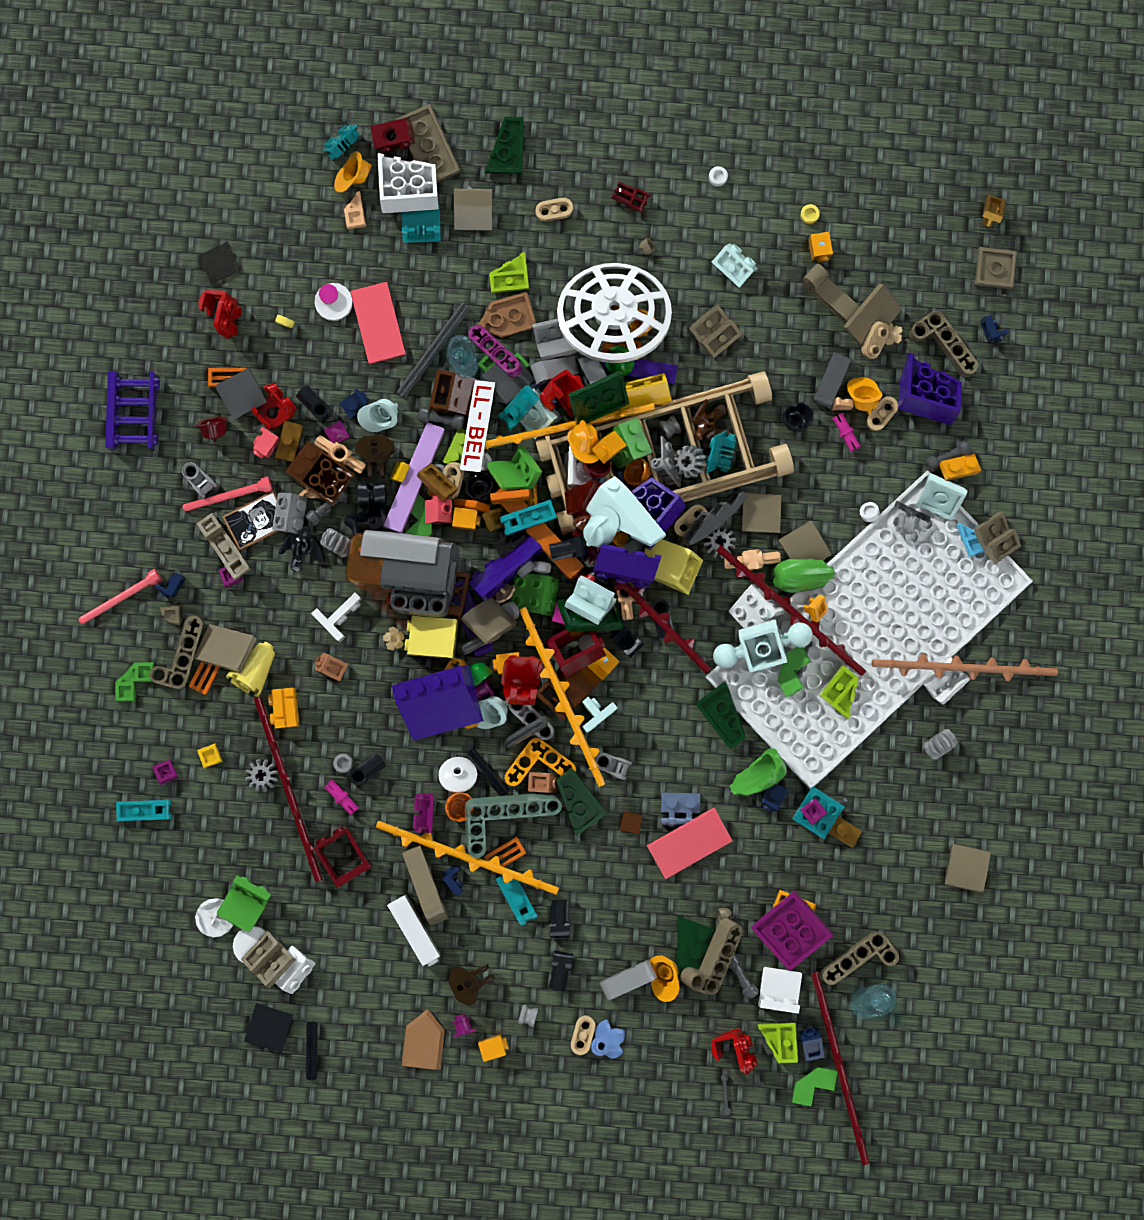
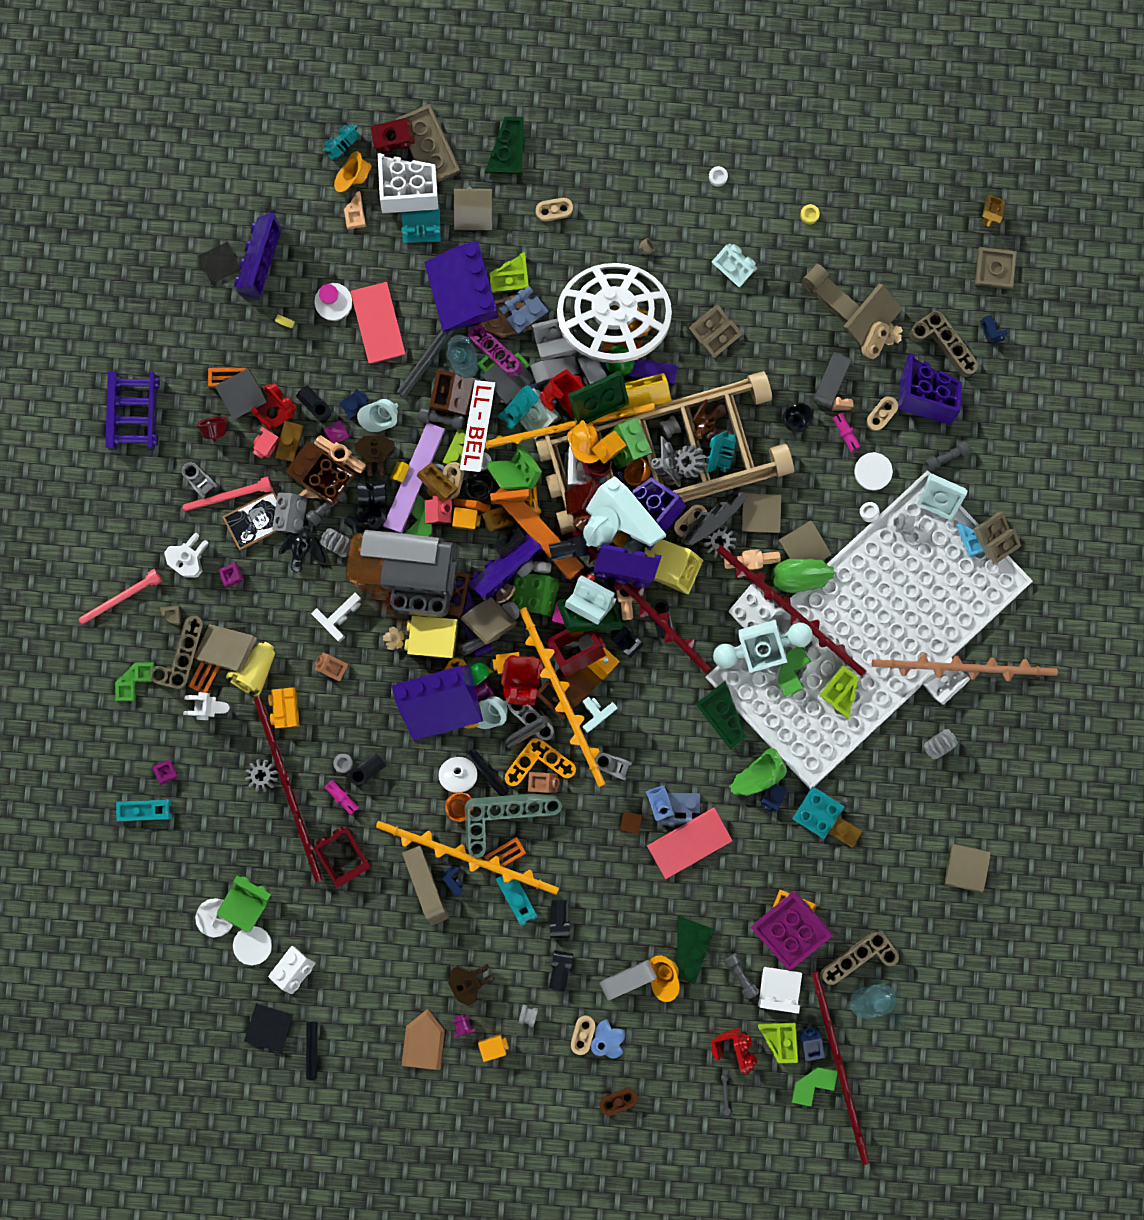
(174, 584): dark blue bracket -> none
(190, 558): none -> white hinge
(205, 706): none -> white hinge
(209, 755): yellow tile -> none
(223, 546): dark tan slope -> none
(226, 312): red piece -> none
(258, 256): none -> dark purple slope
(268, 959): dark tan slope -> none
(414, 930): white slope -> none
(424, 821): magenta hinge -> none
(461, 287): none -> dark purple slope
(526, 315): none -> sand blue plate
(528, 517): teal plate -> none
(579, 801): dark green wing -> none
(618, 1101): none -> reddish brown plate
(627, 195): dark red arm -> none
(660, 803): none -> medium blue bracket
(716, 961): dark tan beam -> none
(724, 913): dark tan hinge -> none
(813, 811): magenta tile -> none
(817, 608): light orange tile -> none
(820, 247): light orange brick -> none
(864, 393): light orange piece -> none
(873, 471): none -> white tile
(911, 511): black sticker -> none
(960, 467): light orange plate -> none

